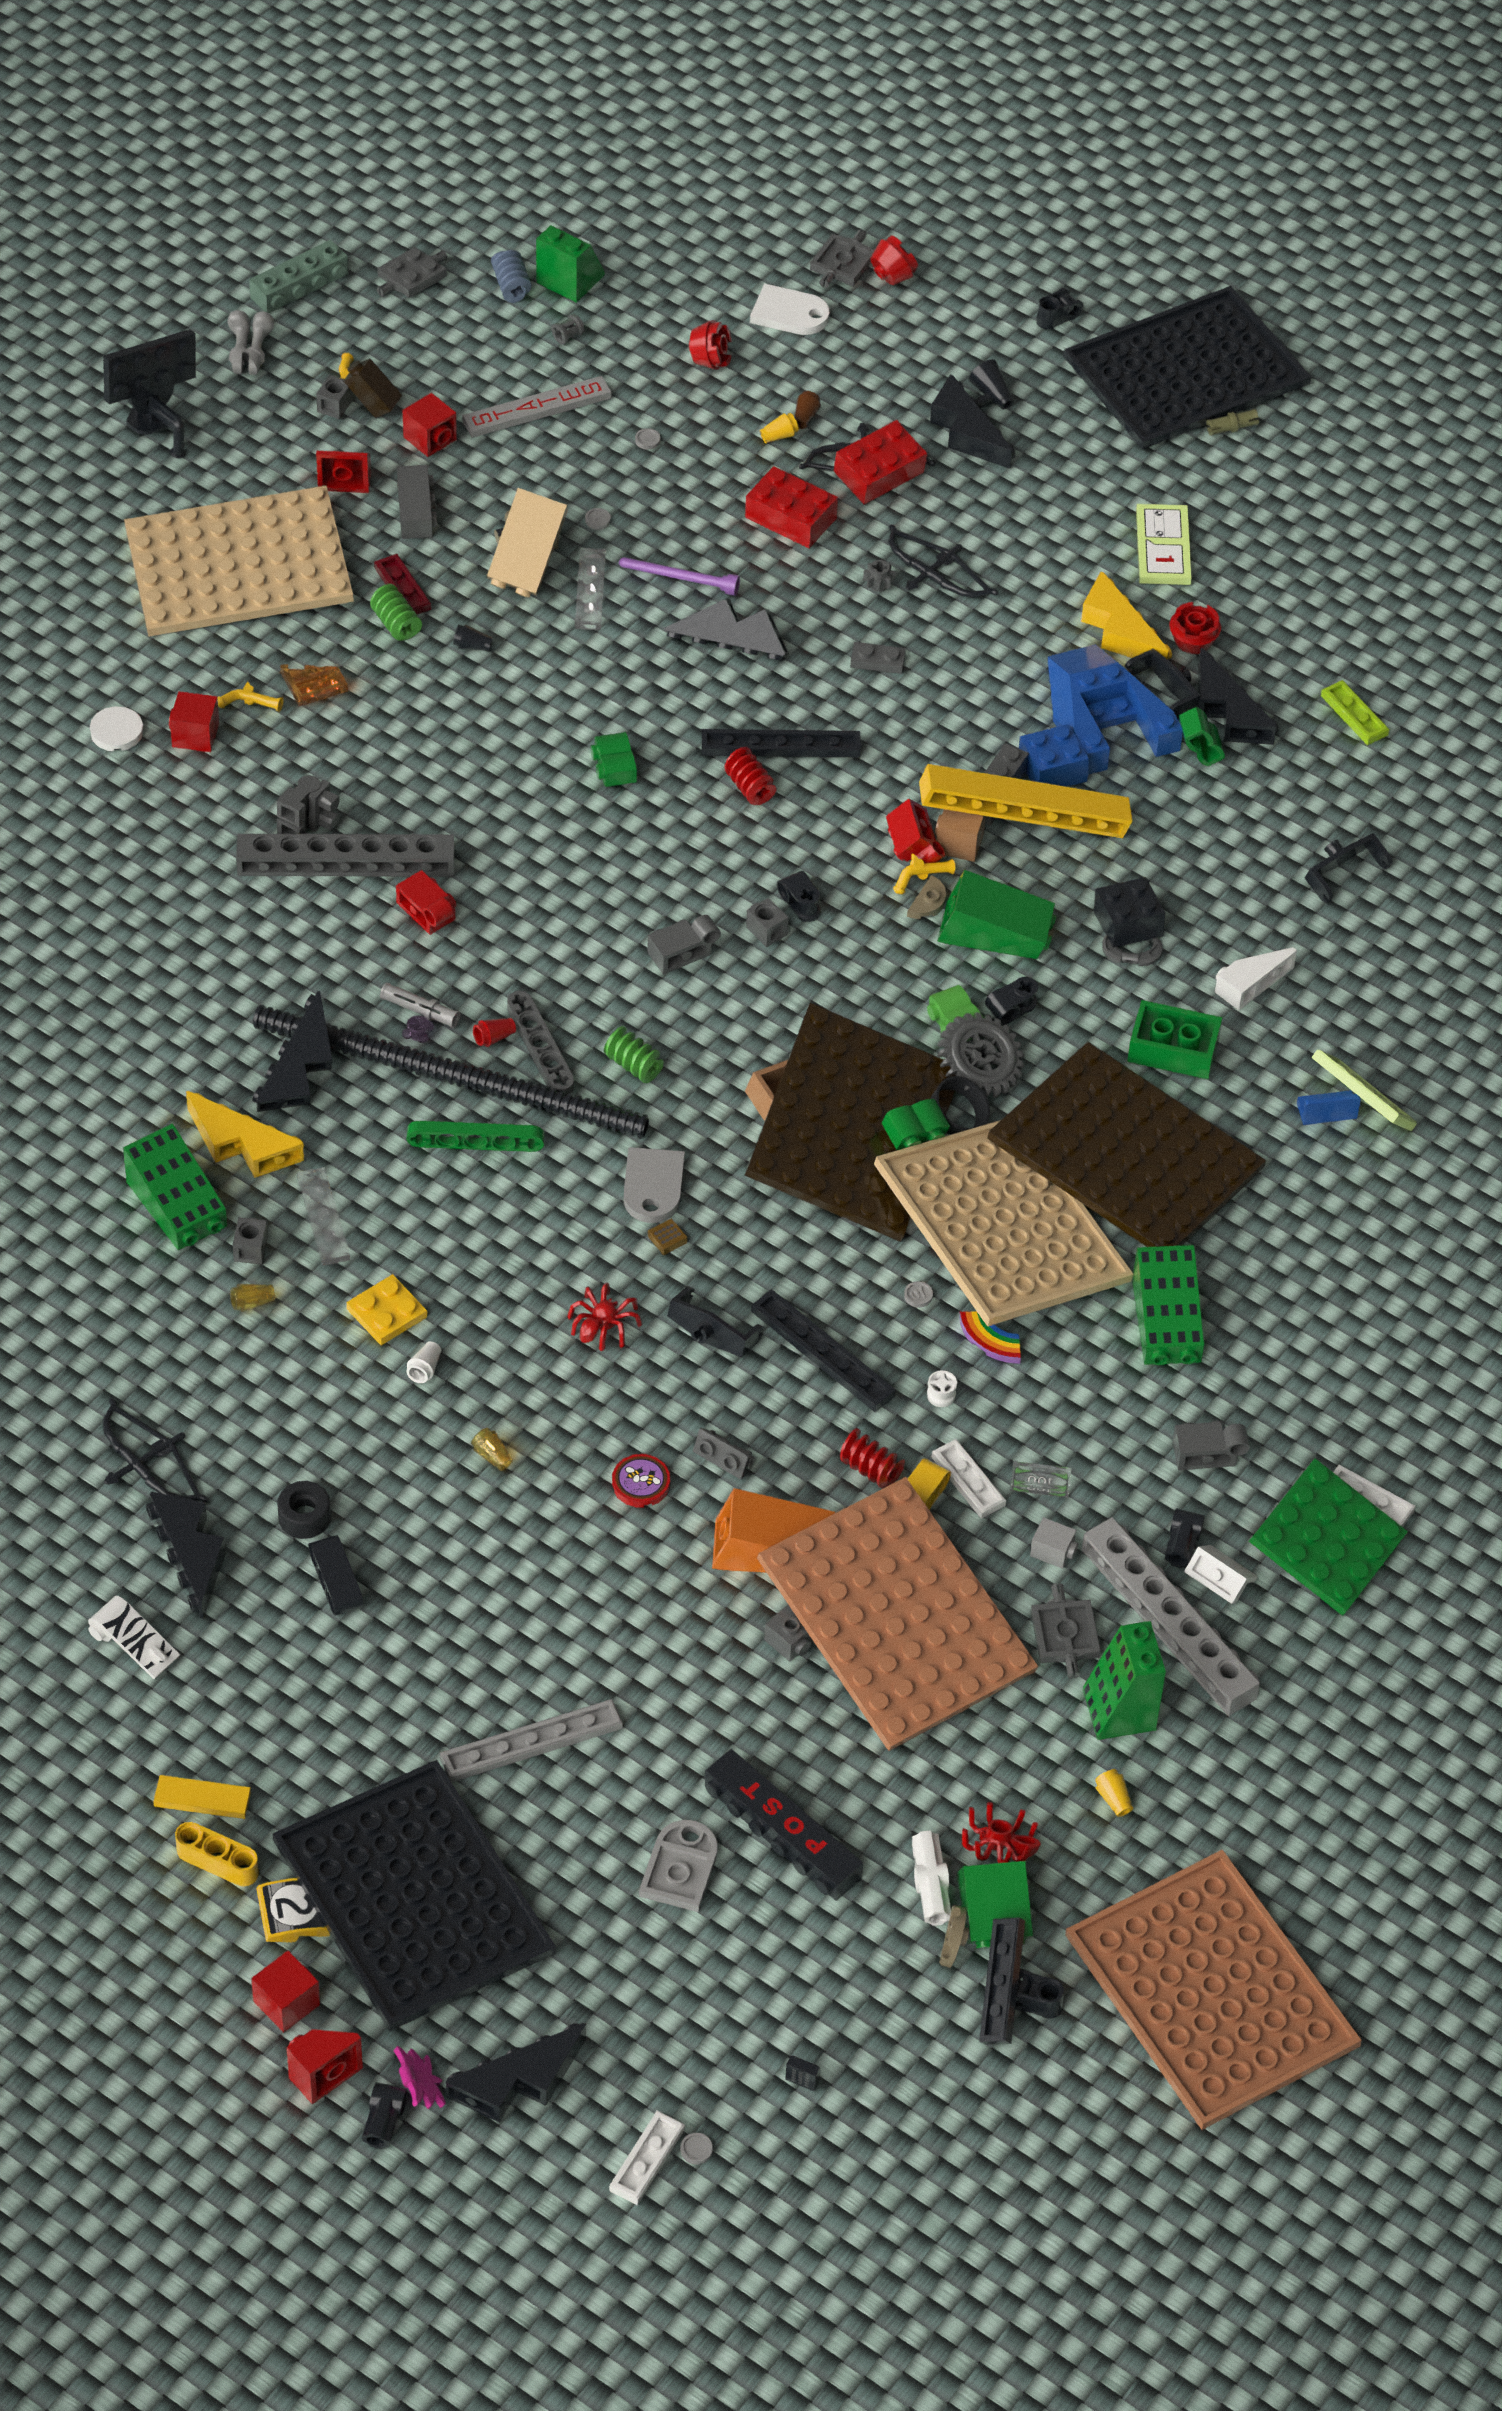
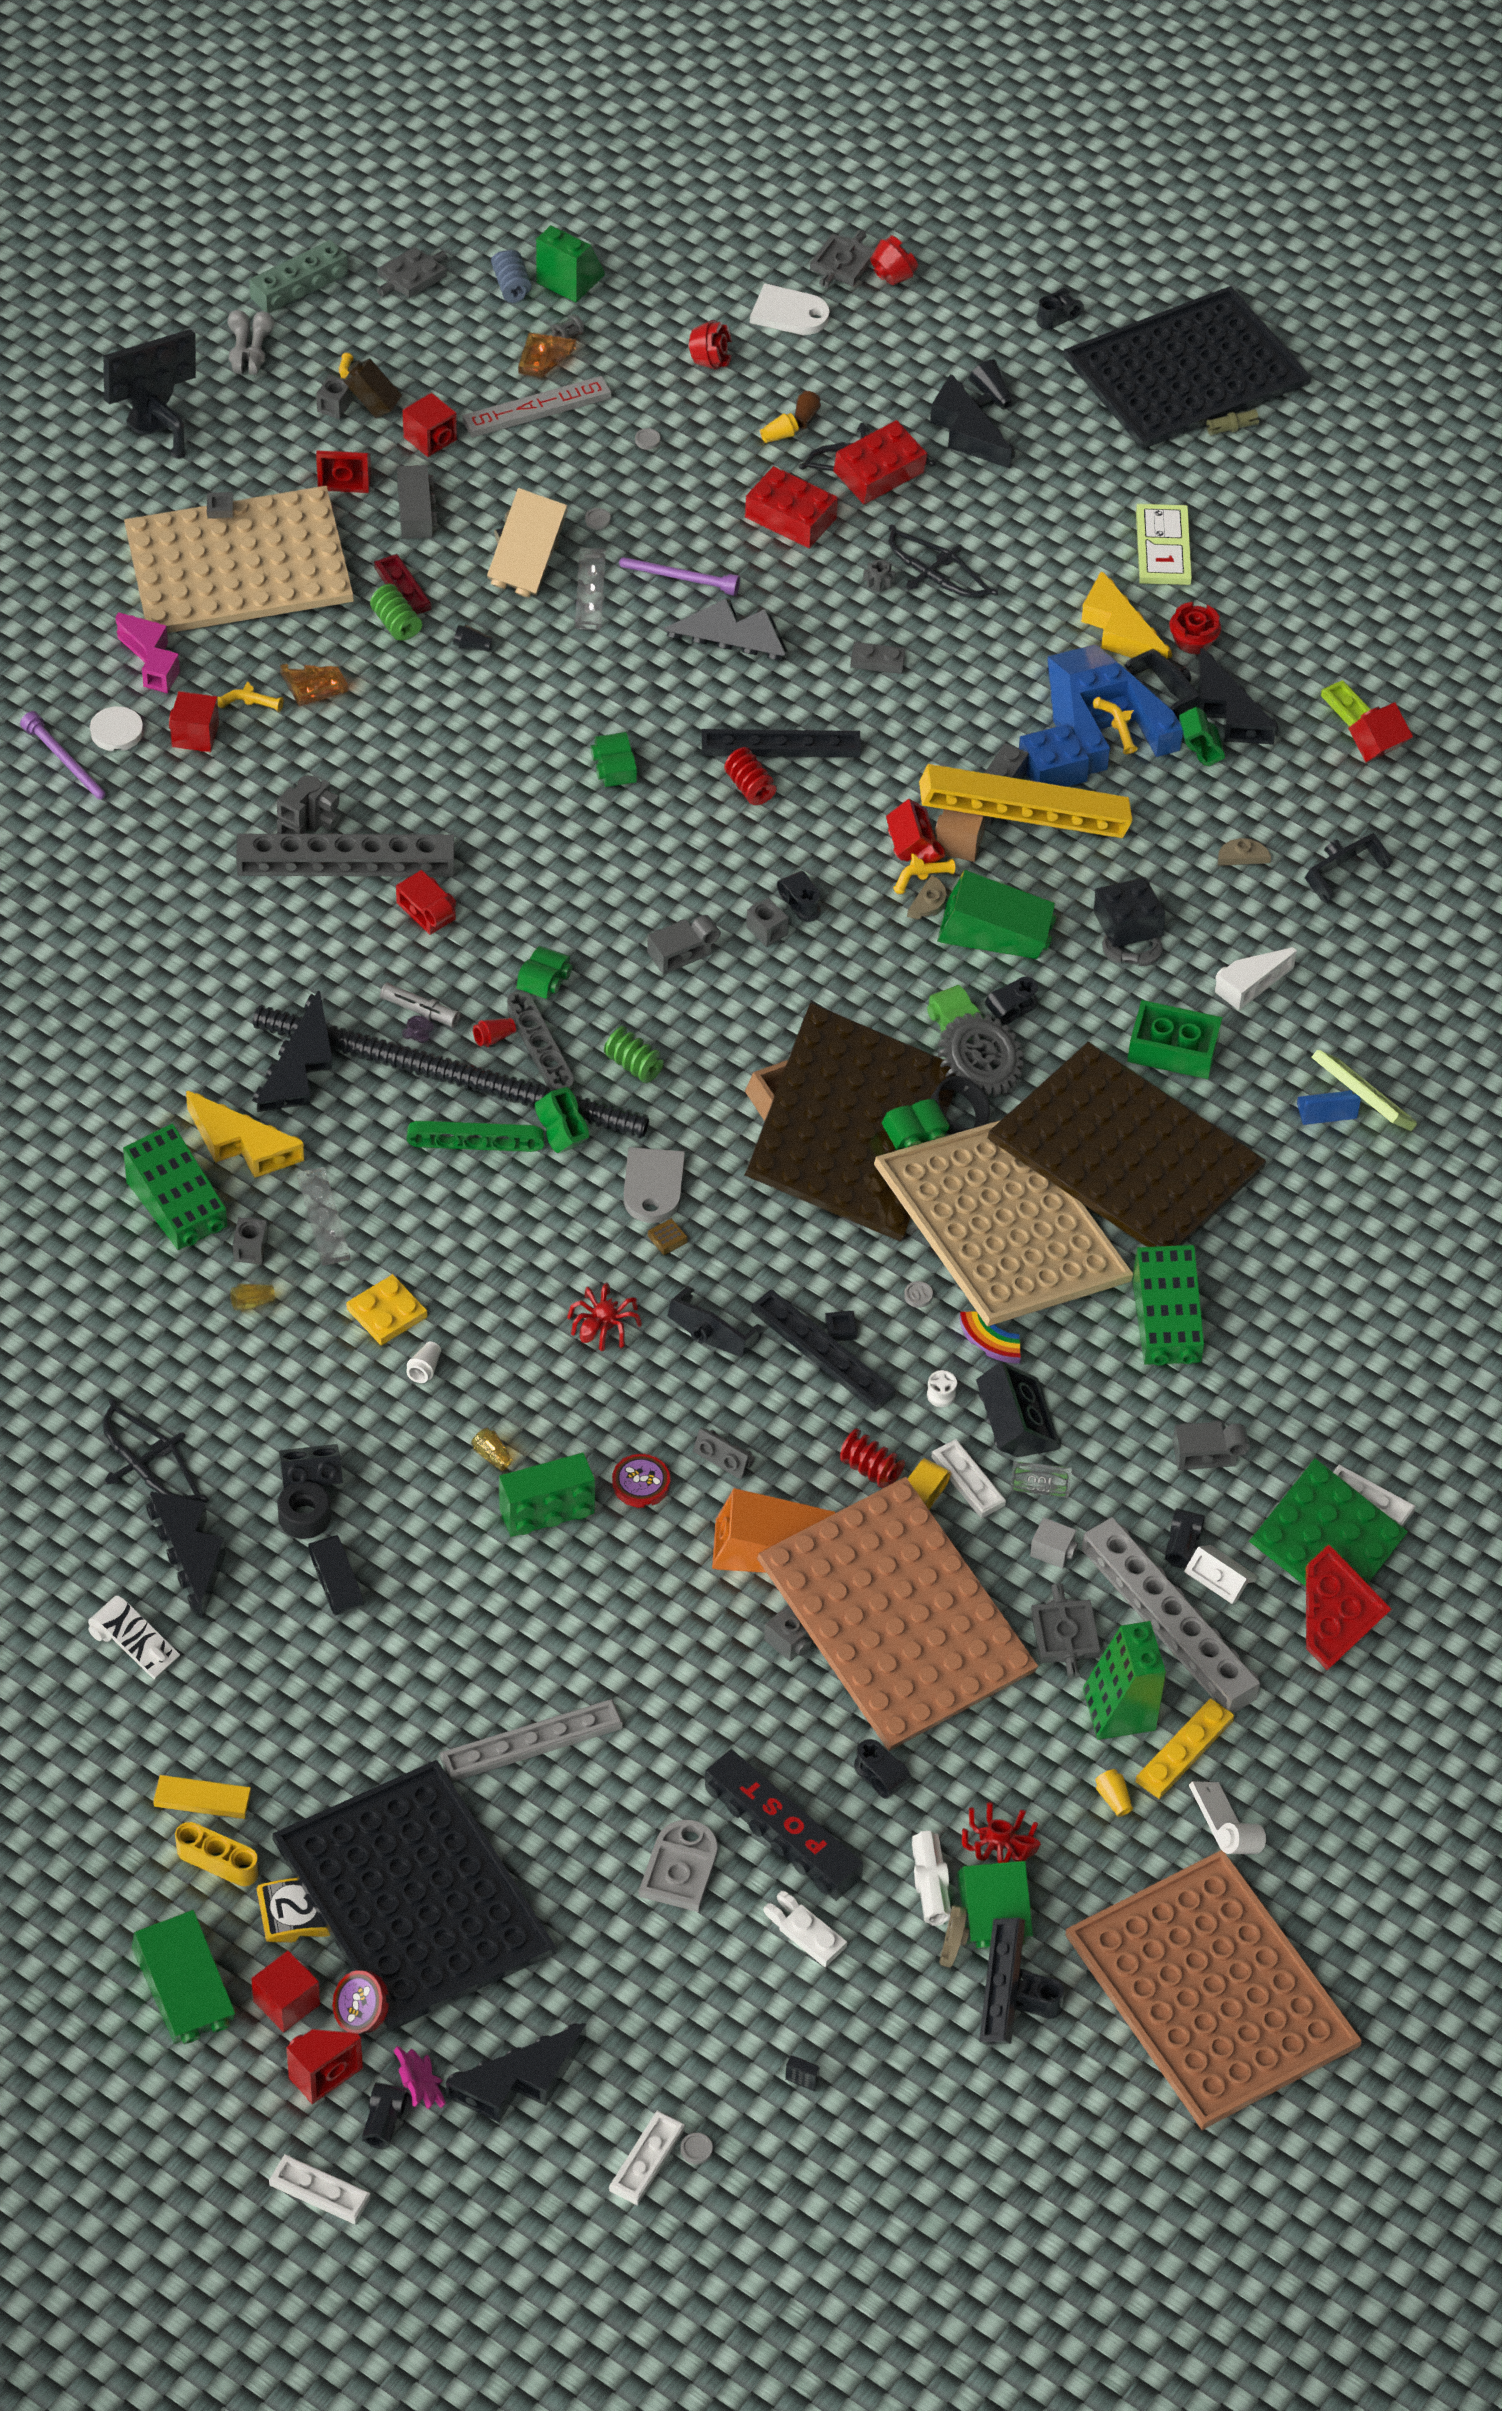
(34, 725): none -> medium lavender piece
(149, 642): none -> dark pink arch
(183, 1977): none -> green slope
(220, 505): none -> dark grey plate
(311, 1464): none -> black brick
(319, 2189): none -> white tile
(360, 2002): none -> tile
(544, 353): none -> clear orange wing
(544, 972): none -> green brick
(547, 1494): none -> green brick
(561, 1119): none -> green brick
(806, 1929): none -> white hinge
(841, 1325): none -> black tile
(880, 1769): none -> black piece
(1017, 1411): none -> black slope
(1119, 722): none -> yellow piece
(1184, 1748): none -> yellow plate
(1228, 1832): none -> white door
(1243, 851): none -> dark tan plate
(1337, 1607): none -> red plate
(1380, 731): none -> red head

